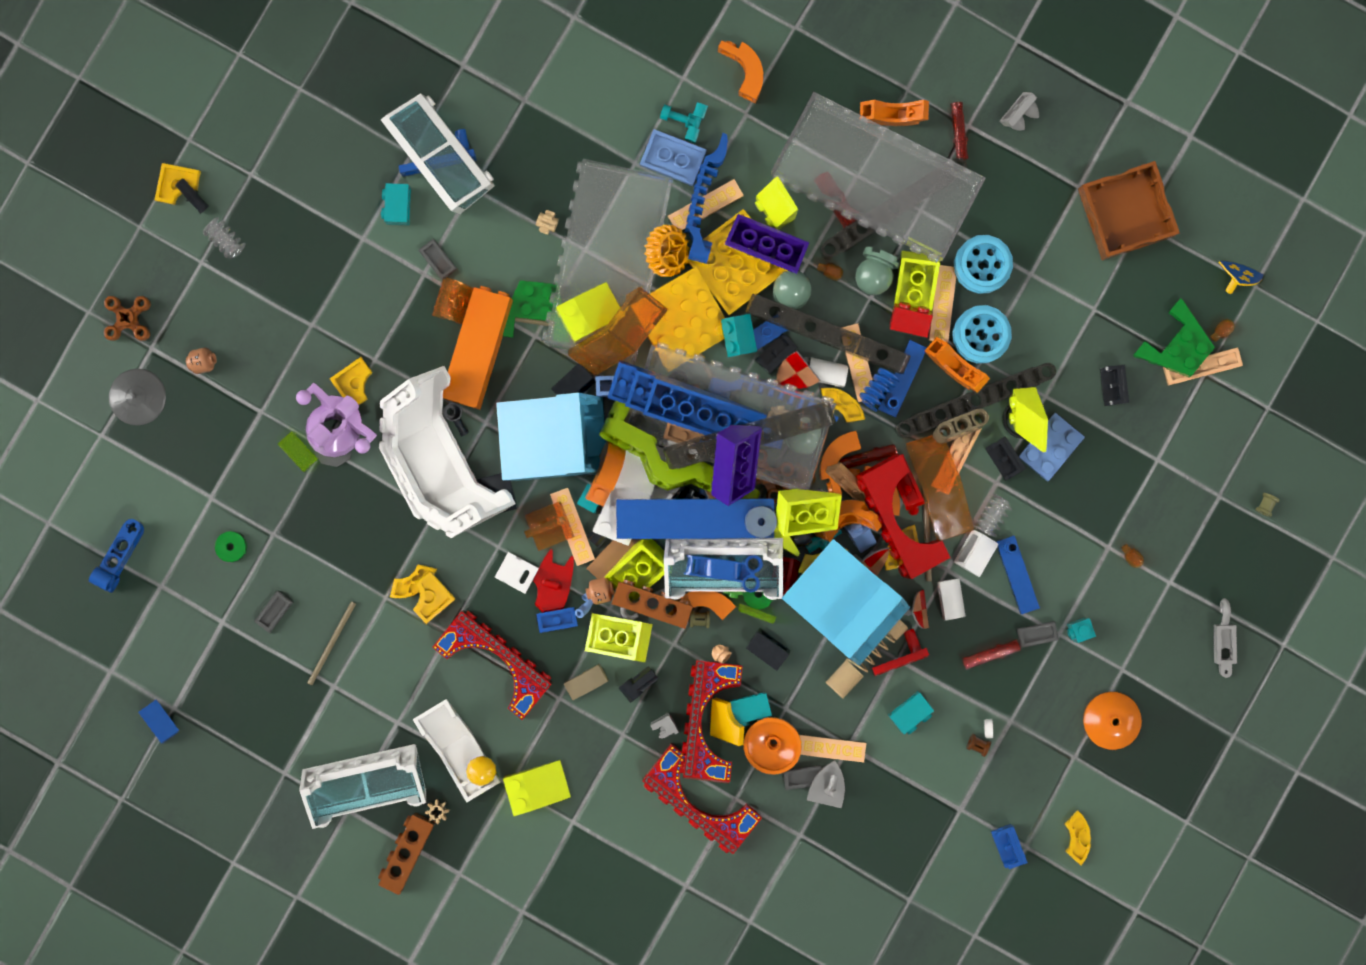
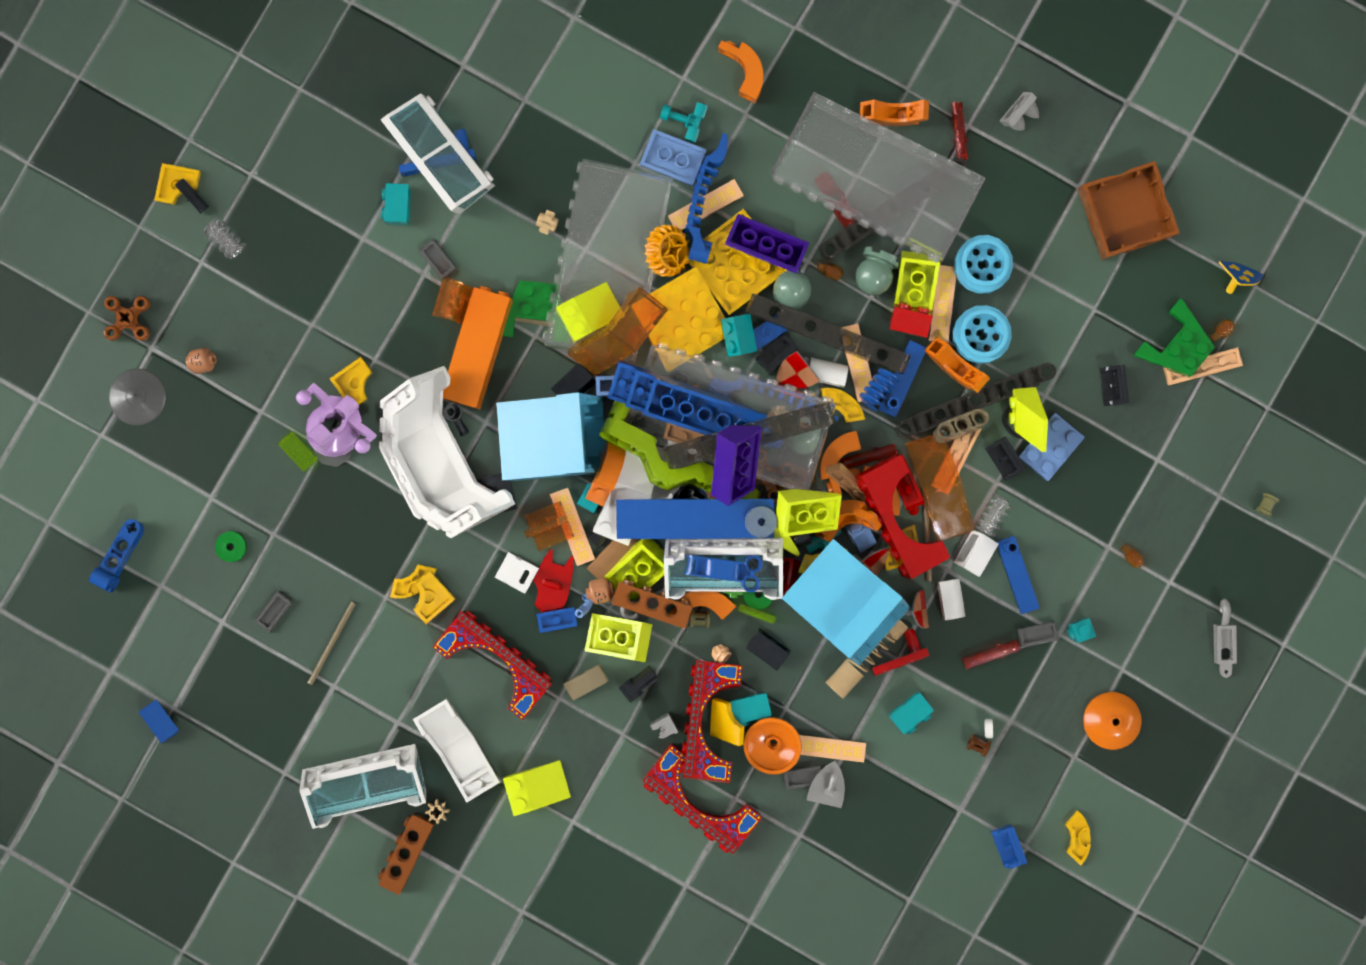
(481, 771): yellow hair -> none
(776, 204): neon yellow slope -> none

